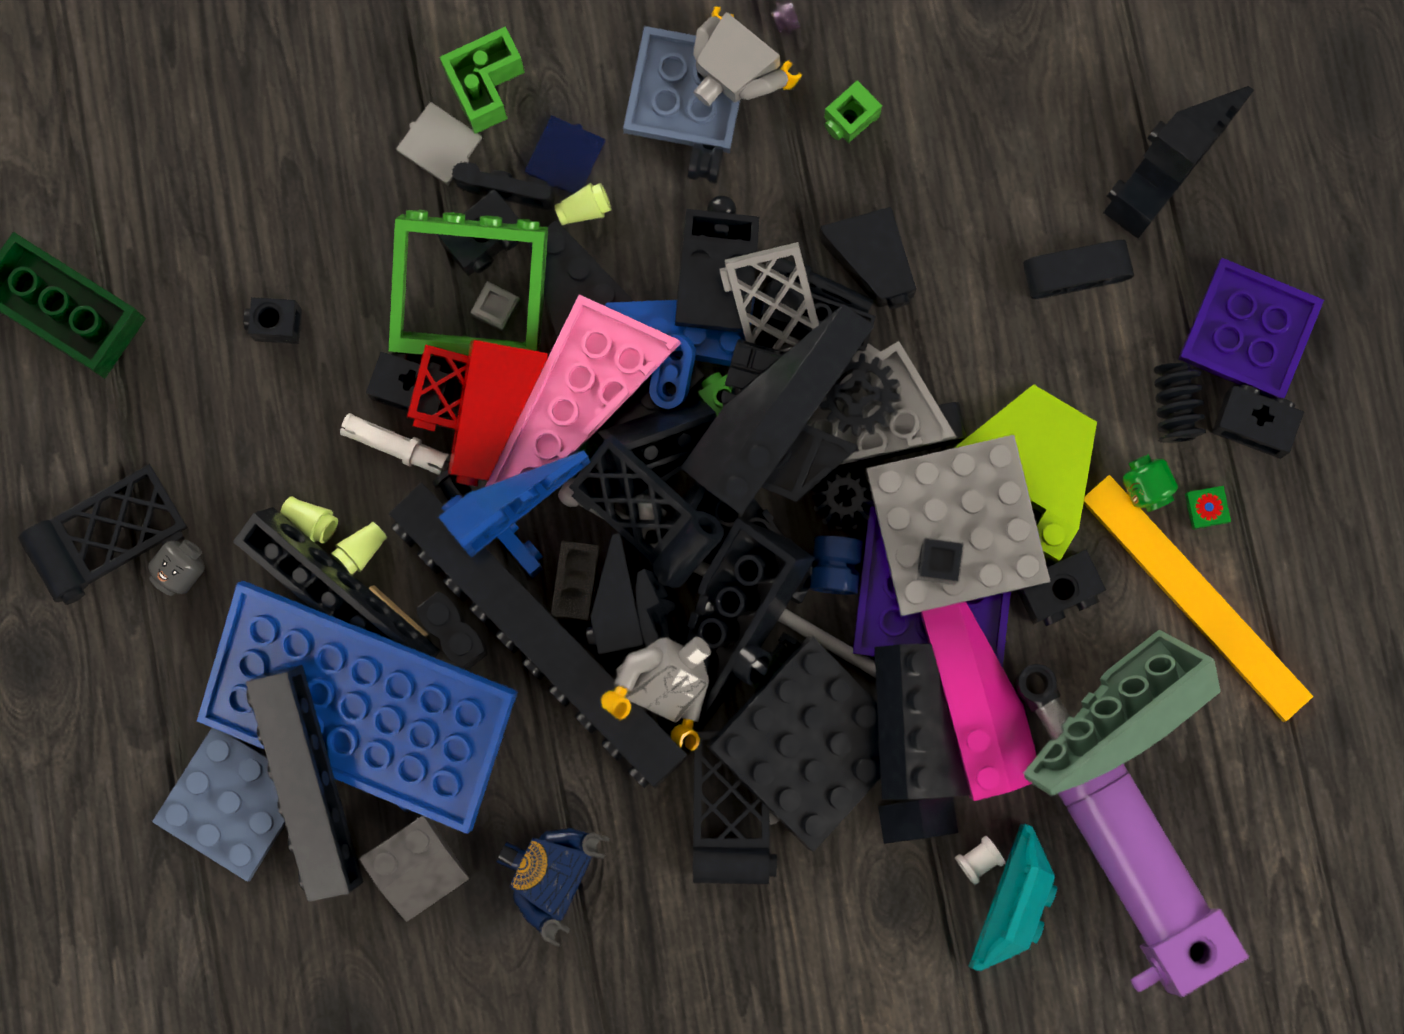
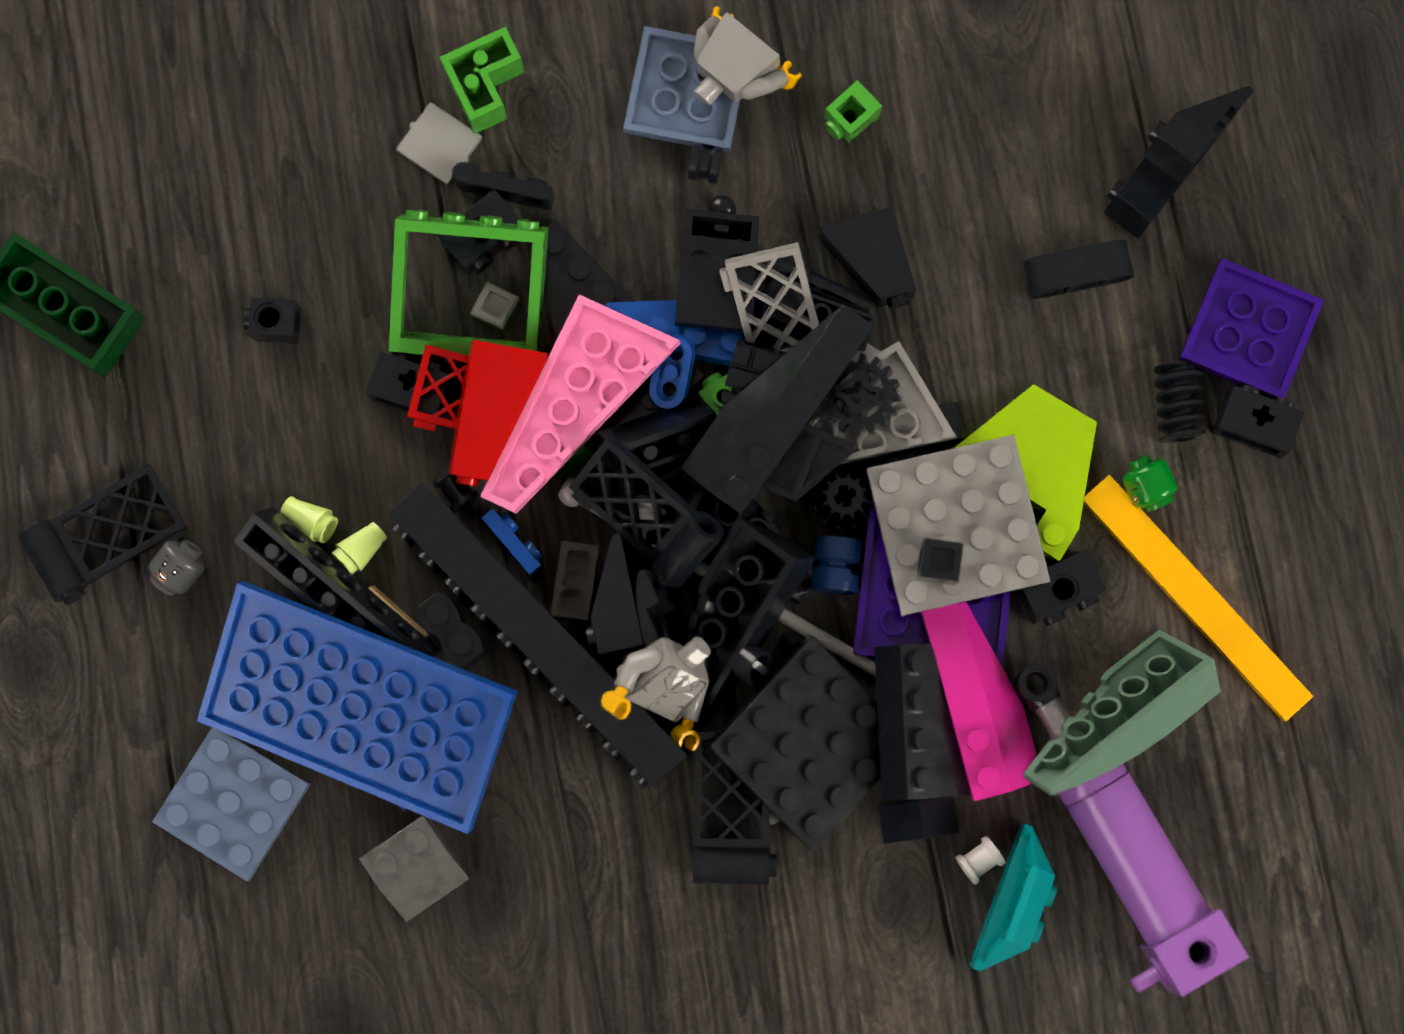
(304, 783): black brick -> none
(387, 441): white pin -> none
(493, 509): blue wedge -> none
(549, 875): dark blue torso -> none
(565, 155): clear blue piece -> none
(584, 205): yellowish green cone -> none
(785, 17): clear purple plate -> none
(1207, 507): green tile -> none

